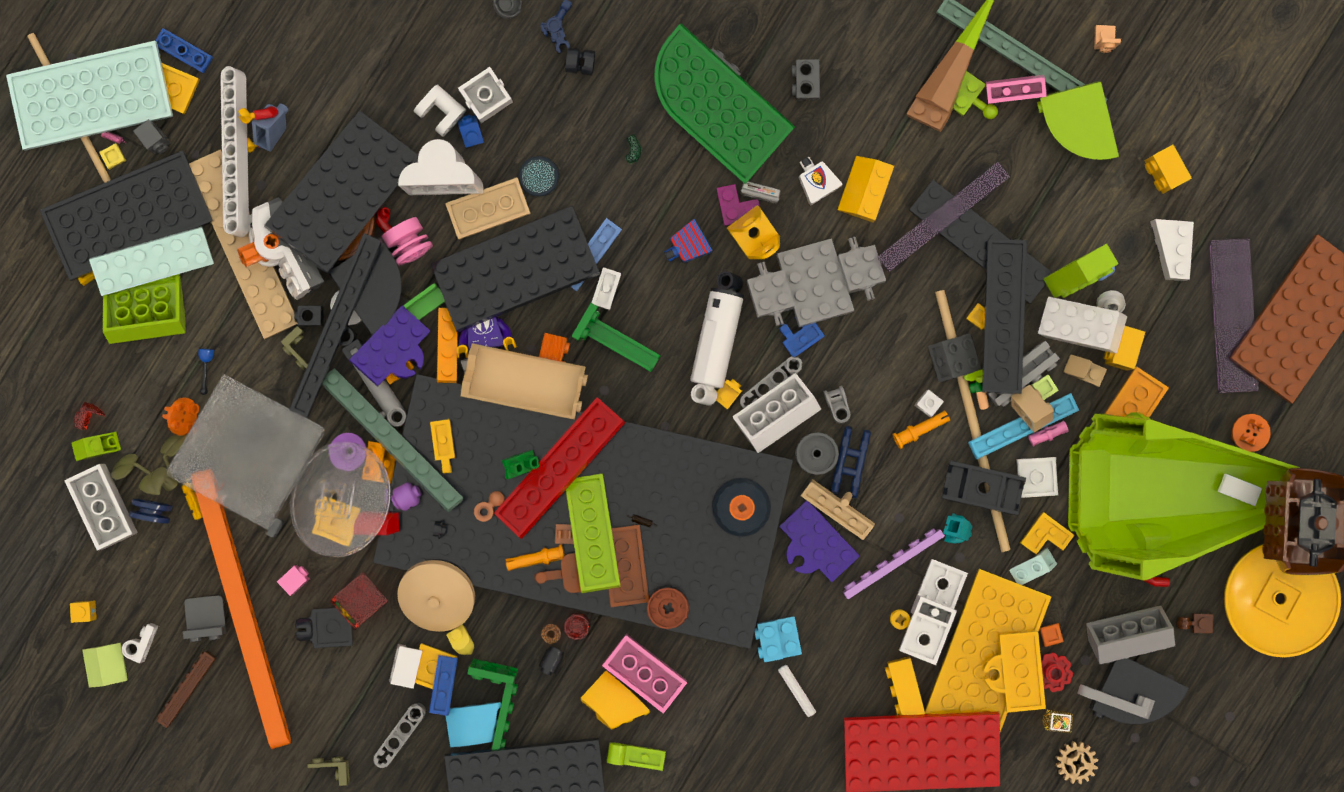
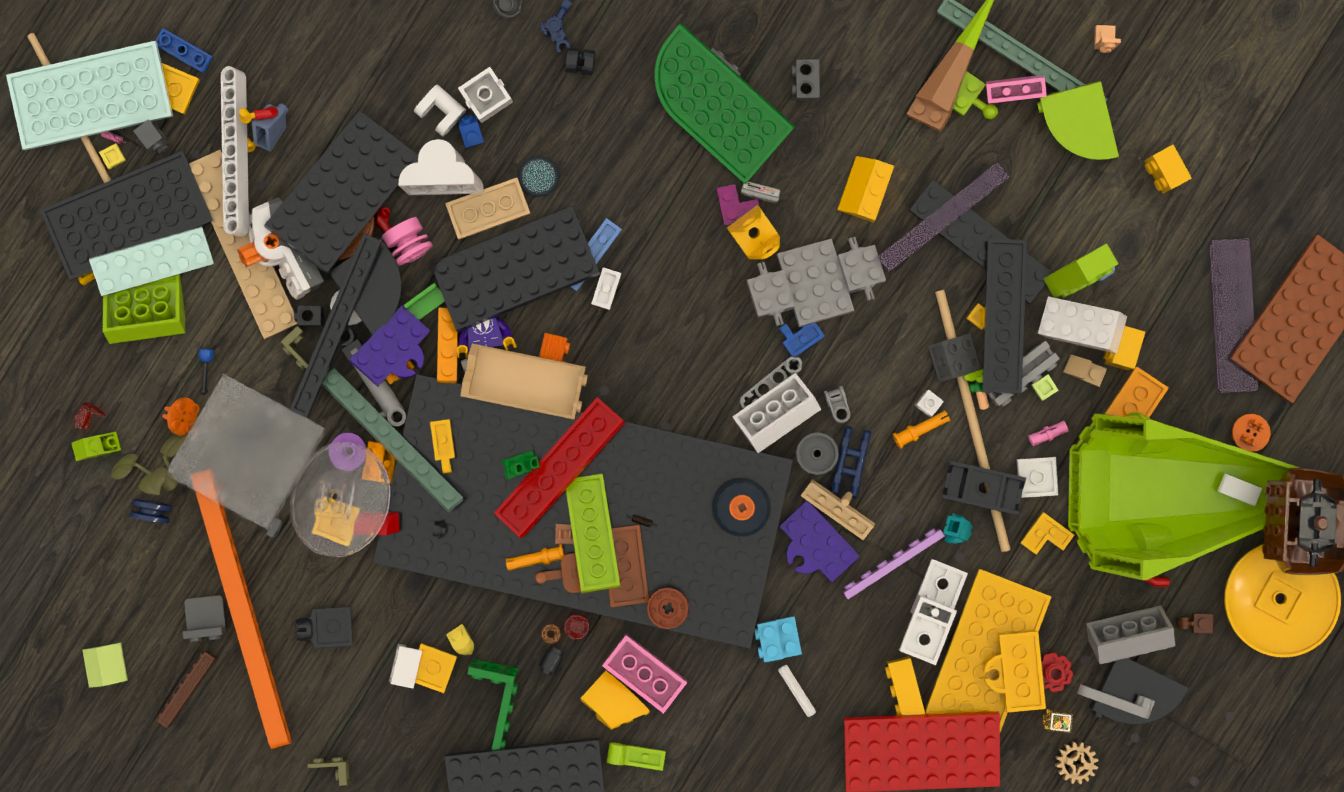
(83, 611): yellow brick -> none
(101, 506): white brick -> none
(143, 645): white plate -> none
(192, 502): yellow axle -> none
(294, 579): bright pink brick -> none
(359, 600): clear red brick -> none
(401, 736): light grey beam -> none
(406, 496): medium lavender head -> none
(436, 595): tan dish -> none
(443, 685): blue tile -> none
(472, 724): medium azure slope -> none
(495, 499): nougat plate -> none
(614, 339): green bracket -> none
(635, 151): clear green arm -> none
(688, 244): torso -> none
(716, 338): white piece -> none
(728, 393): yellow bracket -> none
(817, 180): white torso -> none
(899, 616): yellow wheel -> none
(1018, 428): medium azure tile -> none
(1032, 408): tan brick -> none
(1034, 567): light aqua bracket -> none
(1051, 634): orange tile -> none
(1111, 300): white plate -> none
(1174, 247): white wedge -> none

